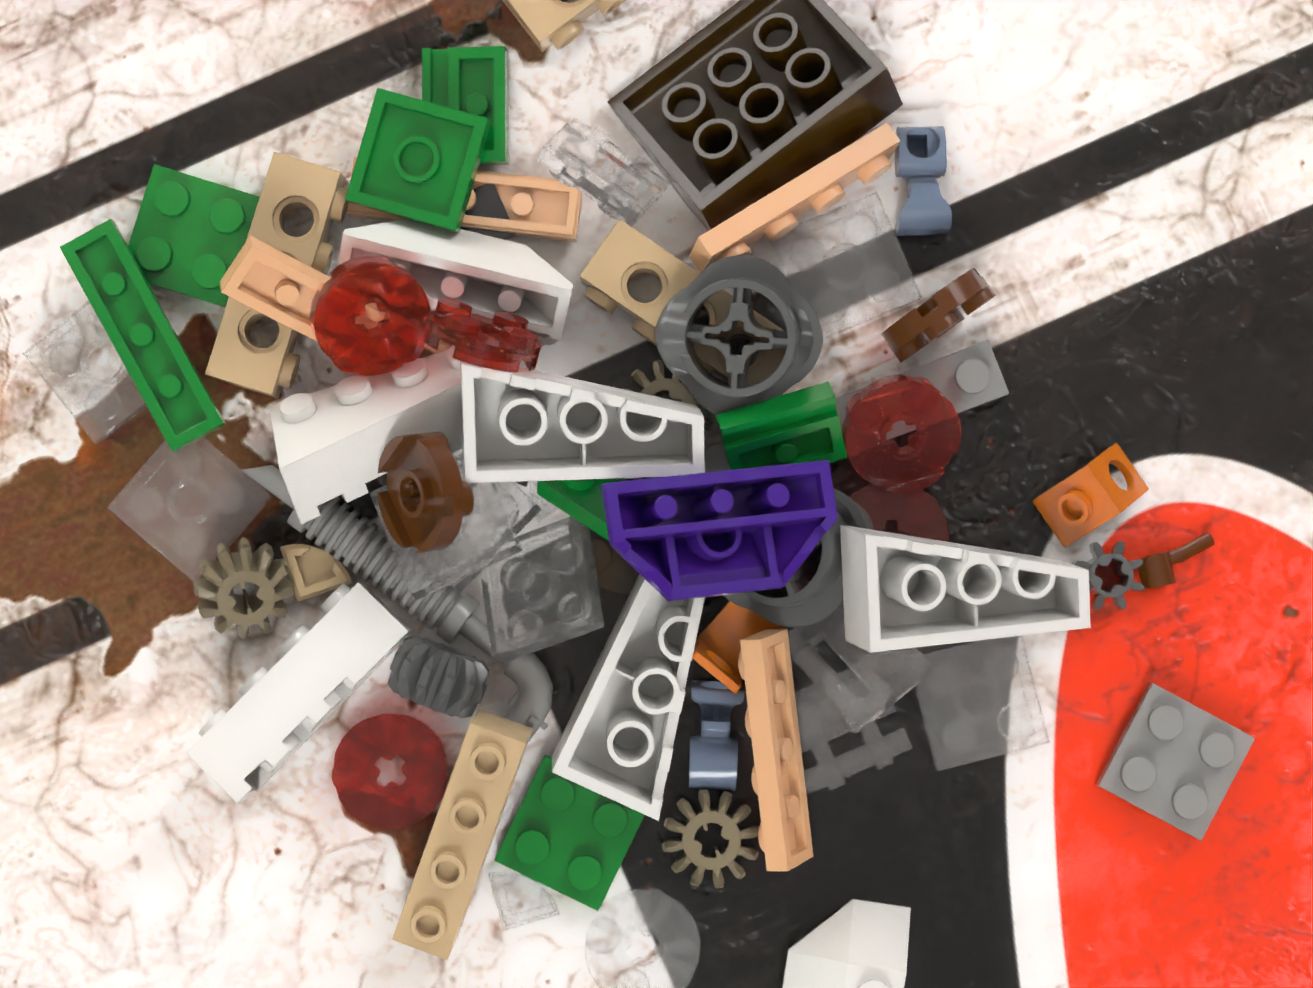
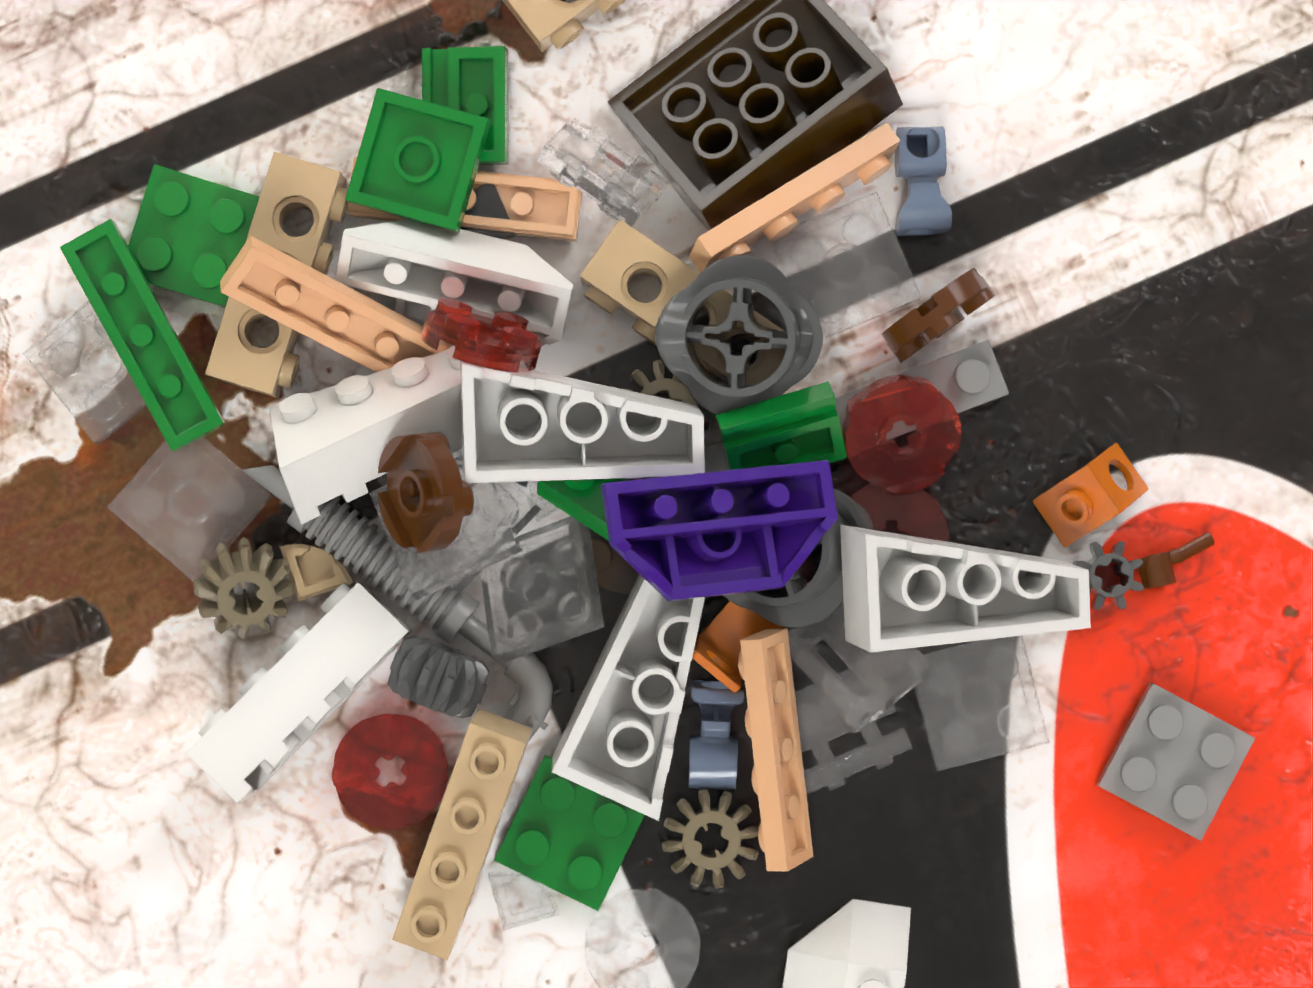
(344, 298): clear red plate -> none

